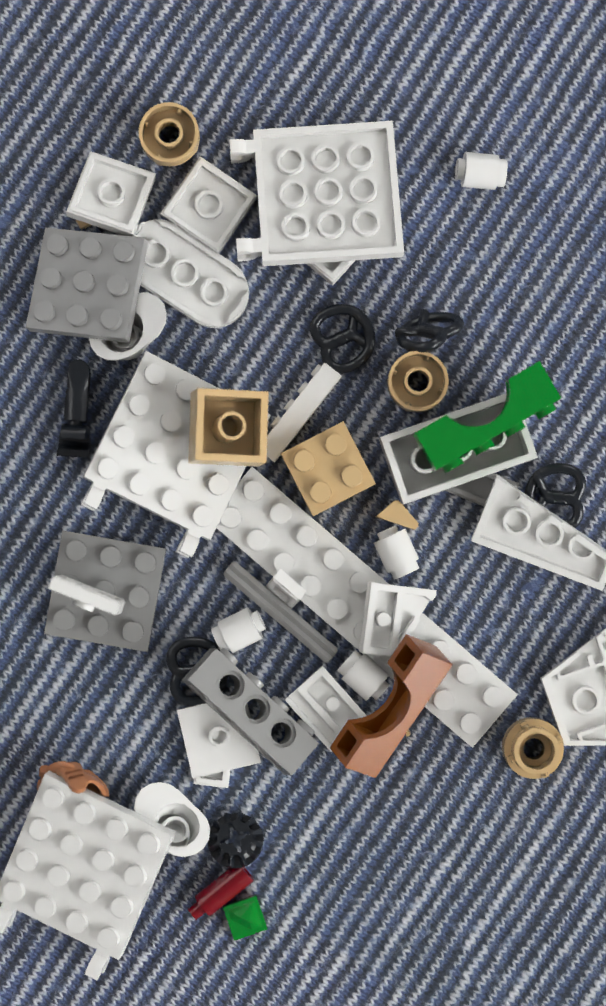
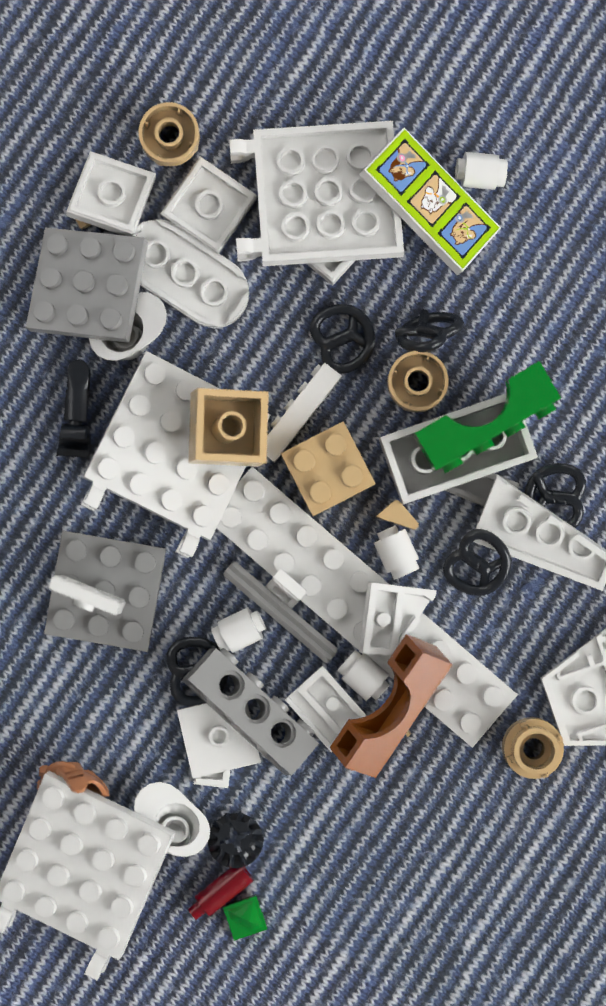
(430, 201): none -> tile
(479, 564): none -> black piece

